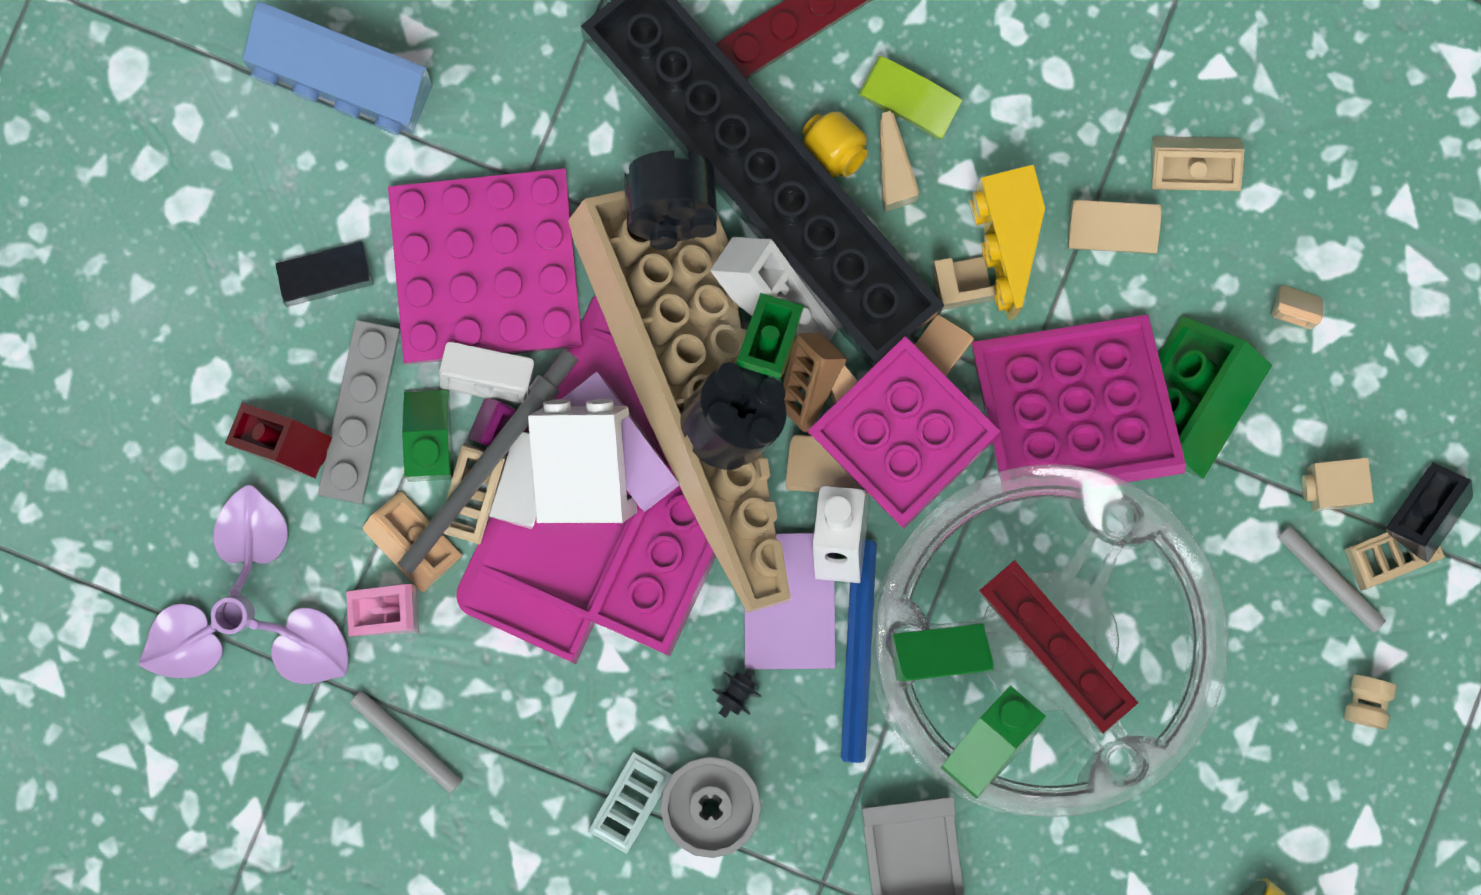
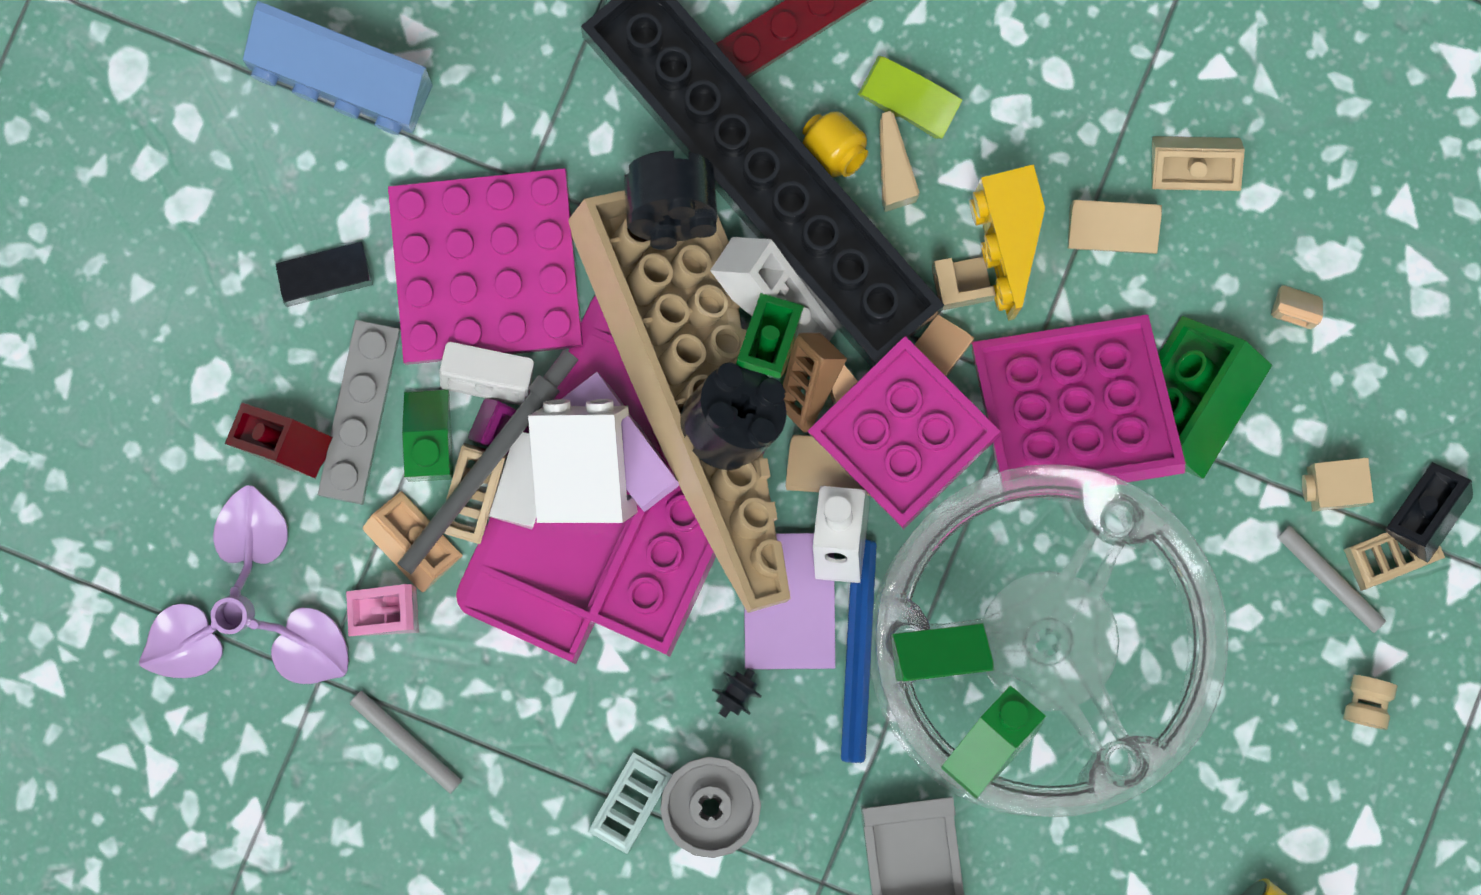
(1058, 647): dark red plate -> none

